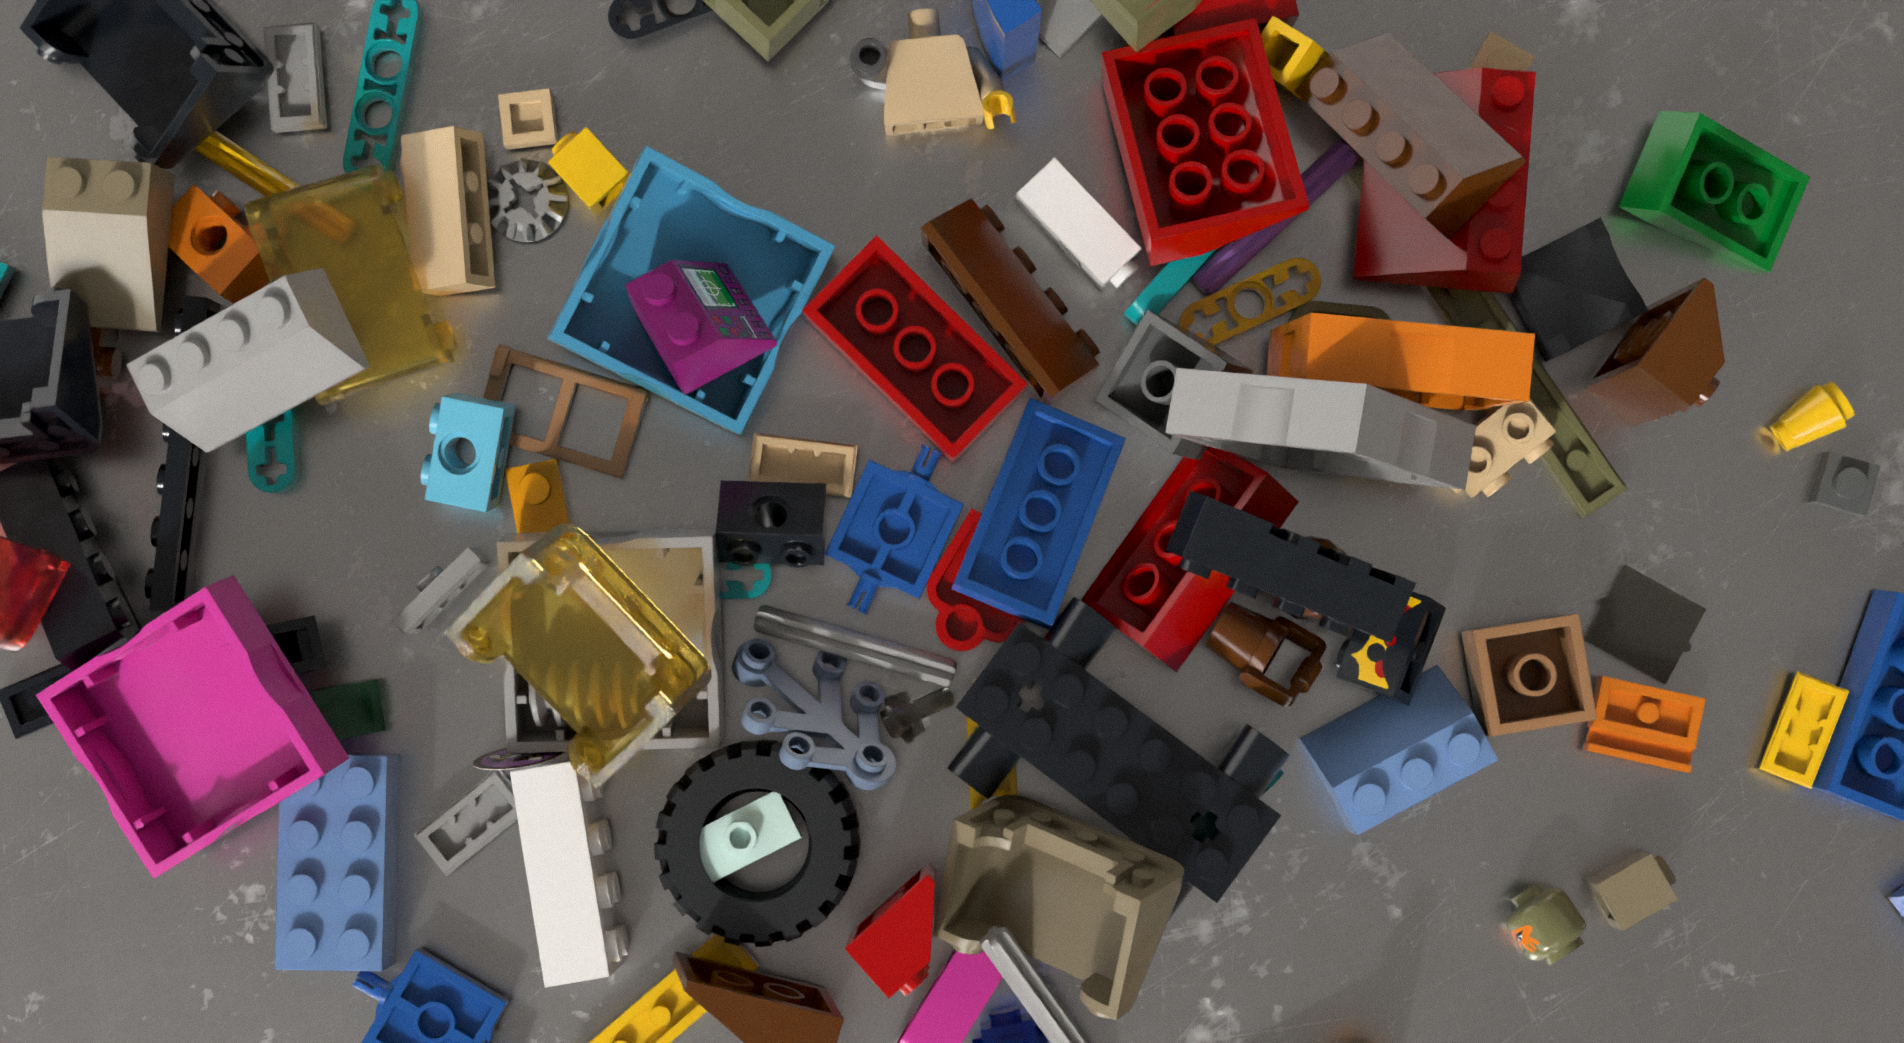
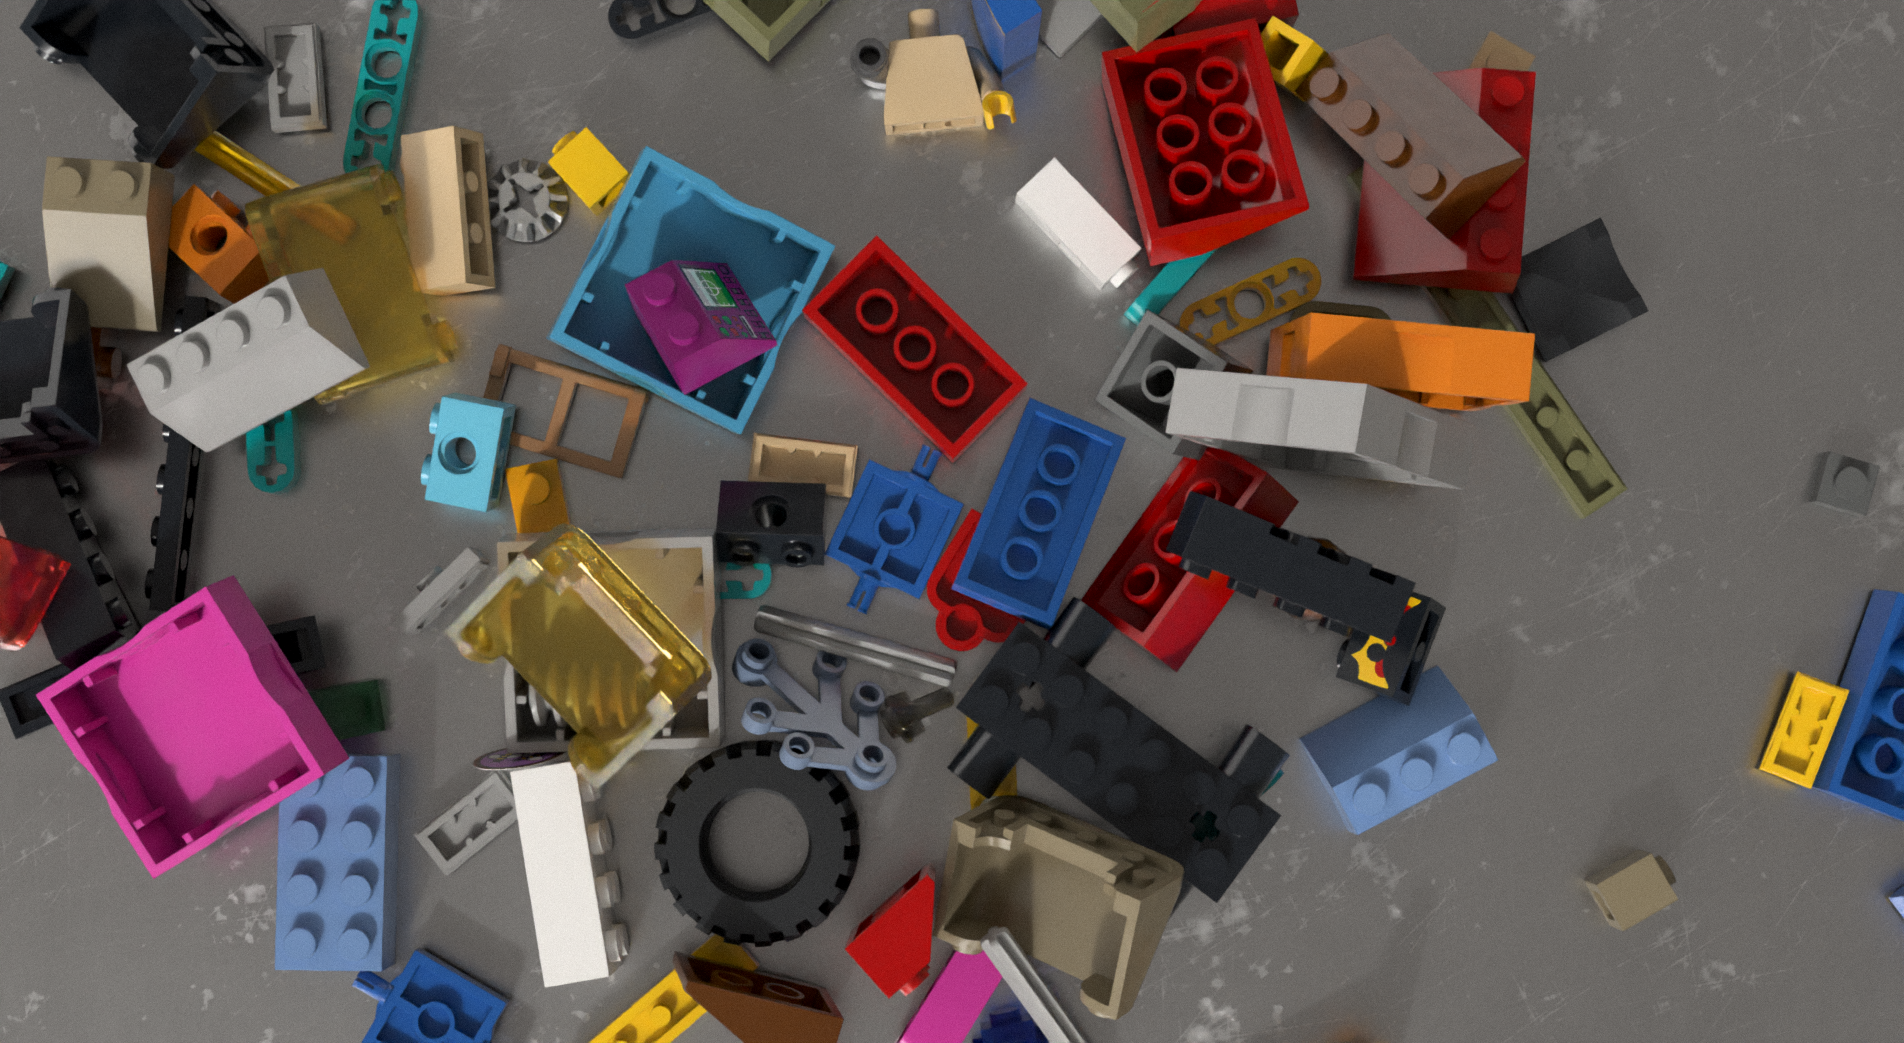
(528, 119): tan plate -> none
(747, 835): light aqua plate -> none
(1009, 300): reddish brown slope -> none
(1238, 253): medium lavender axle -> none
(1252, 642): reddish brown piece -> none
(1502, 441): tan brick -> none
(1529, 675): medium nougat brick -> none
(1545, 924): olive head -> none
(1644, 624): clear smoke piece -> none
(1644, 724): orange plate -> none
(1664, 358): reddish brown slope -> none
(1714, 189): green slope -> none
(1813, 416): yellow cone -> none

